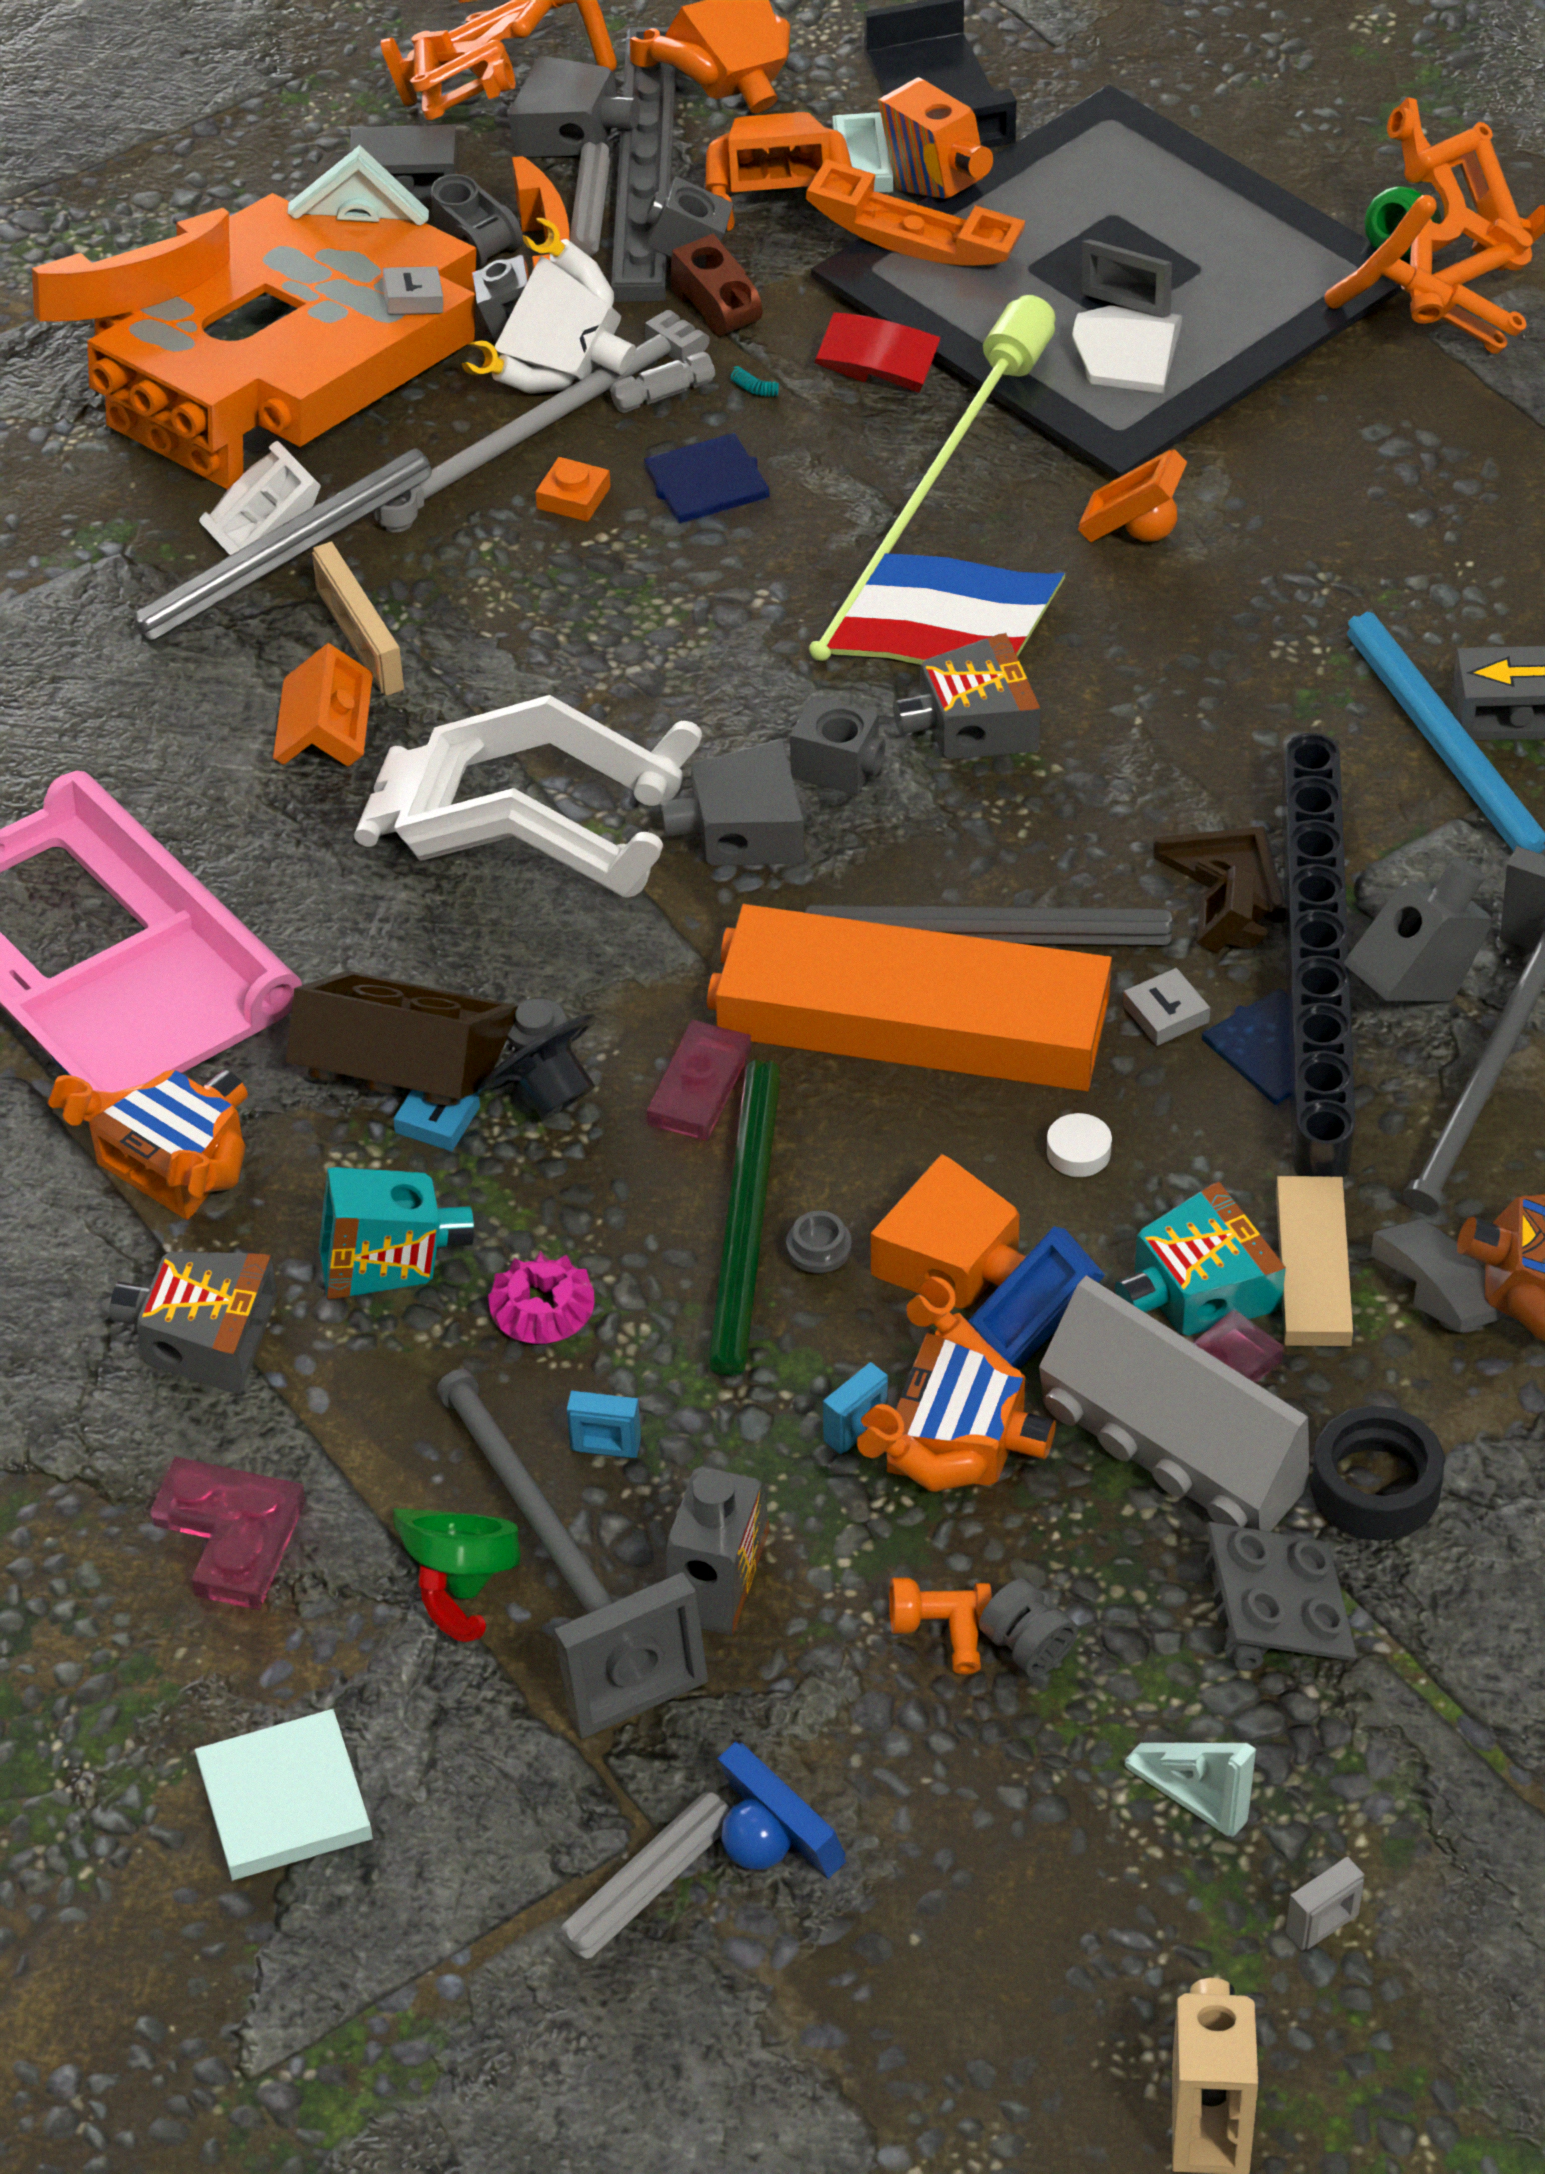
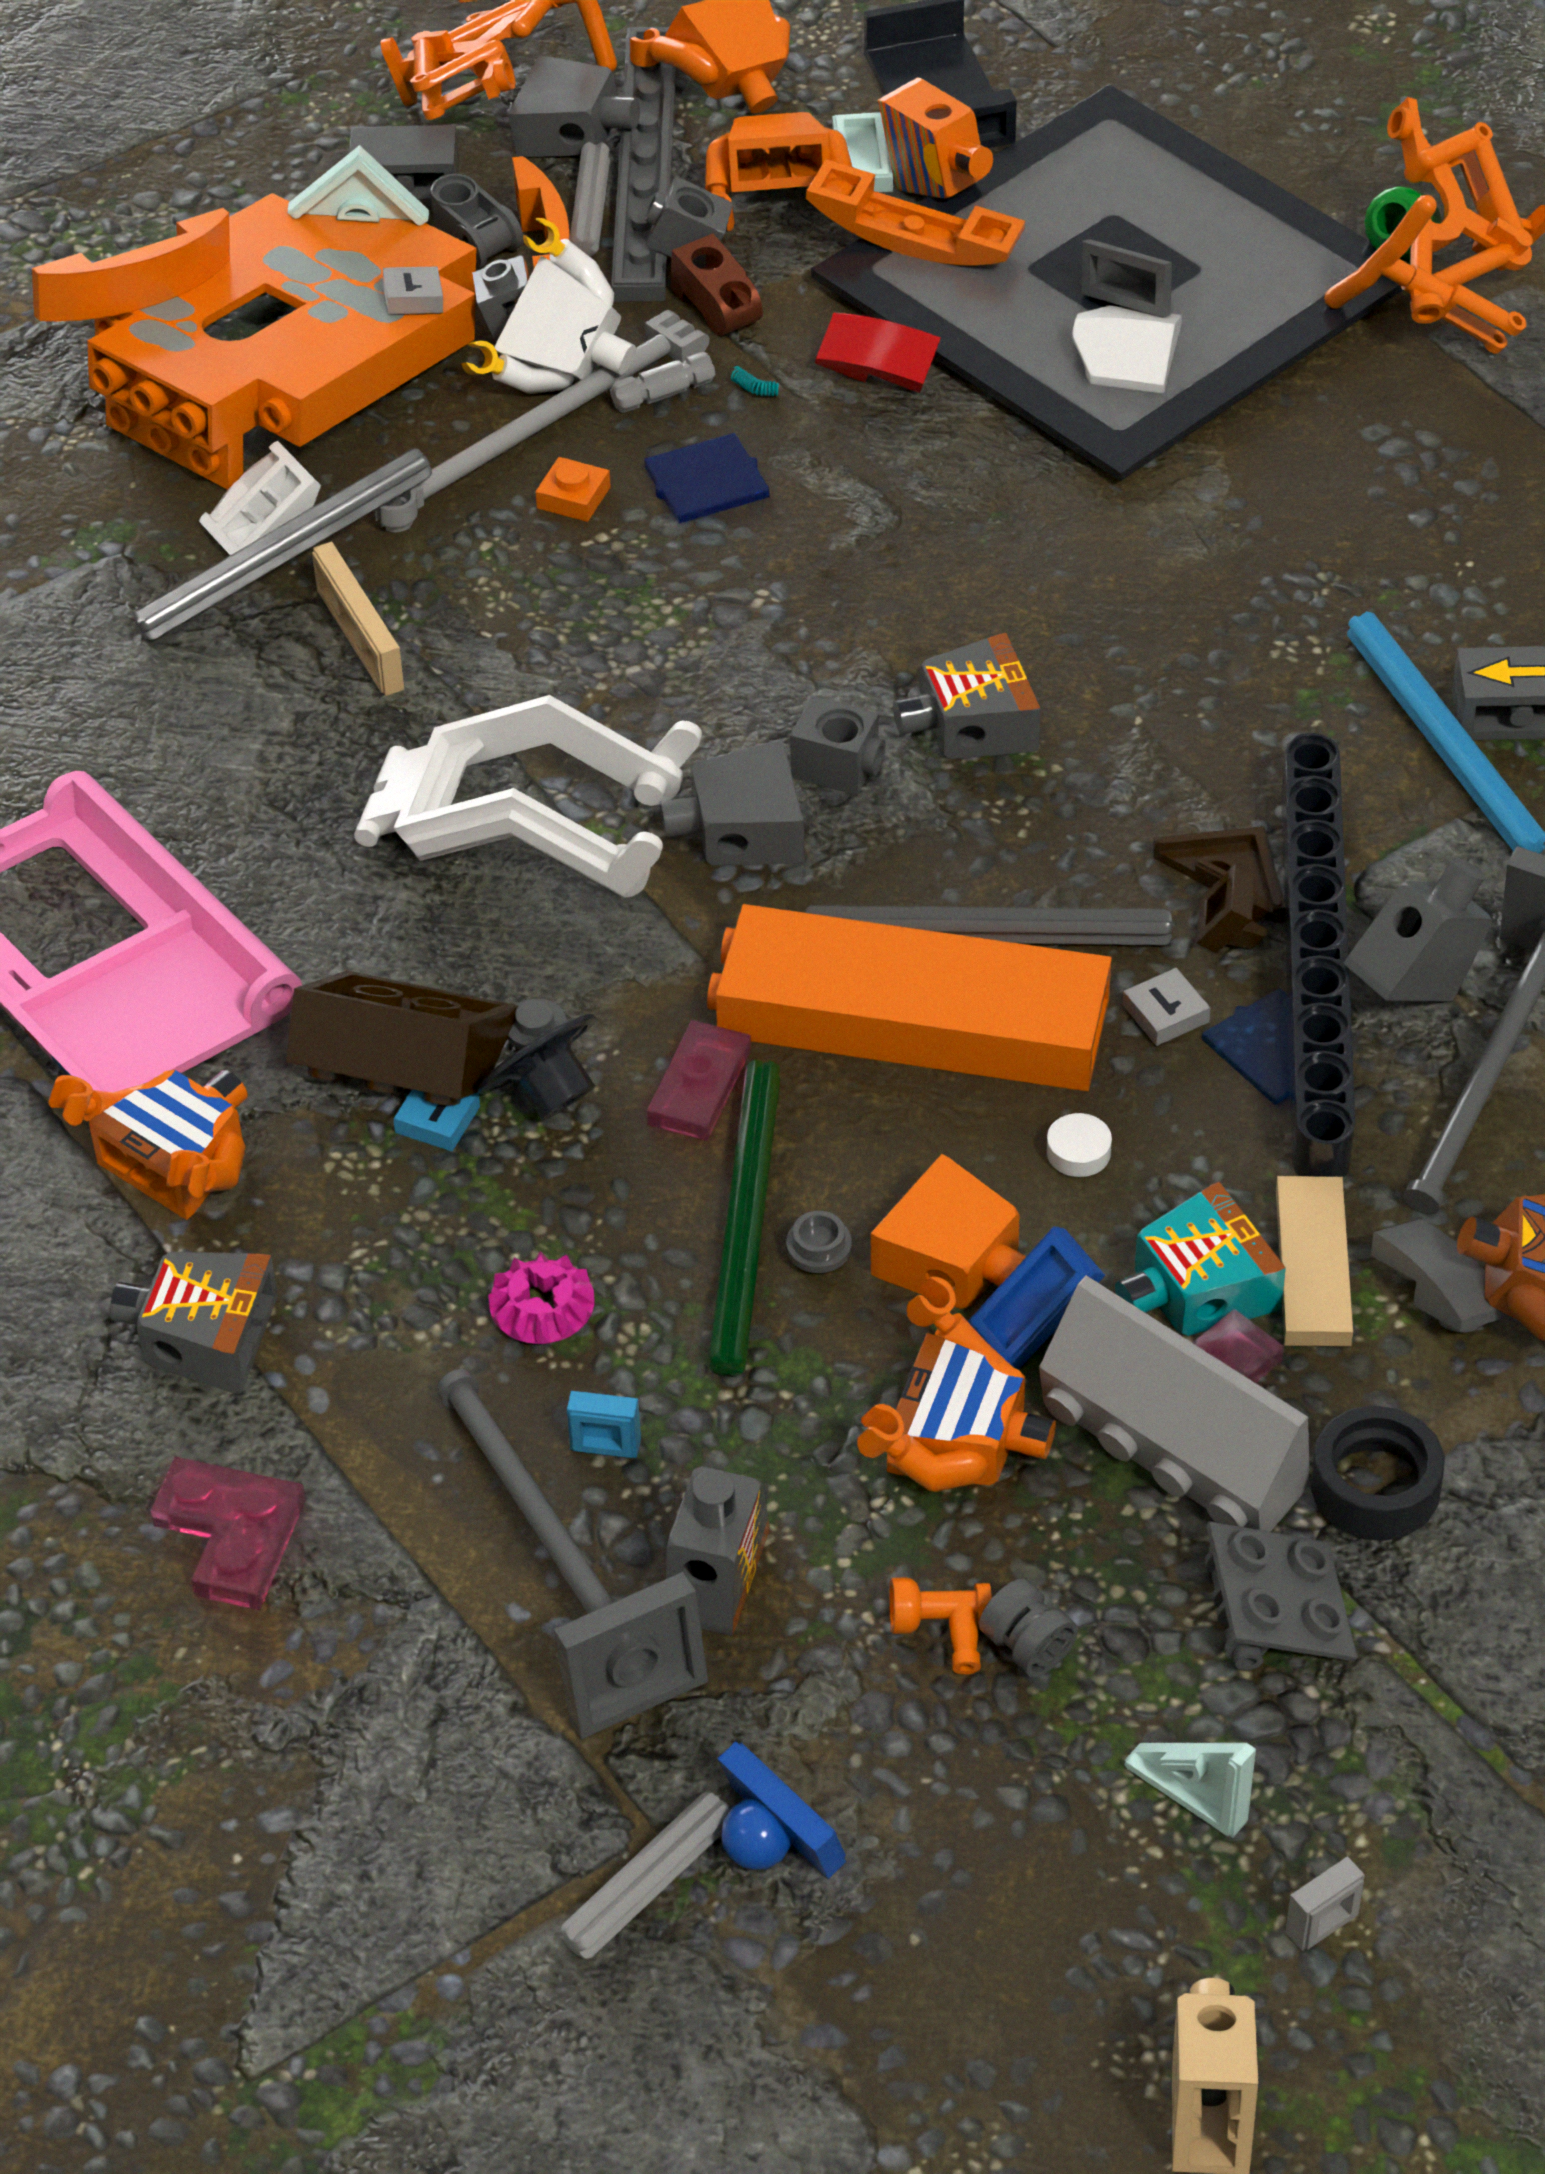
(283, 1794): light aqua tile -> none
(326, 706): orange panel -> none
(384, 1230): teal torso -> none
(457, 1555): green piece -> none
(849, 1404): dark azure tile -> none
(935, 604): flag -> none
(1137, 501): orange tile -> none

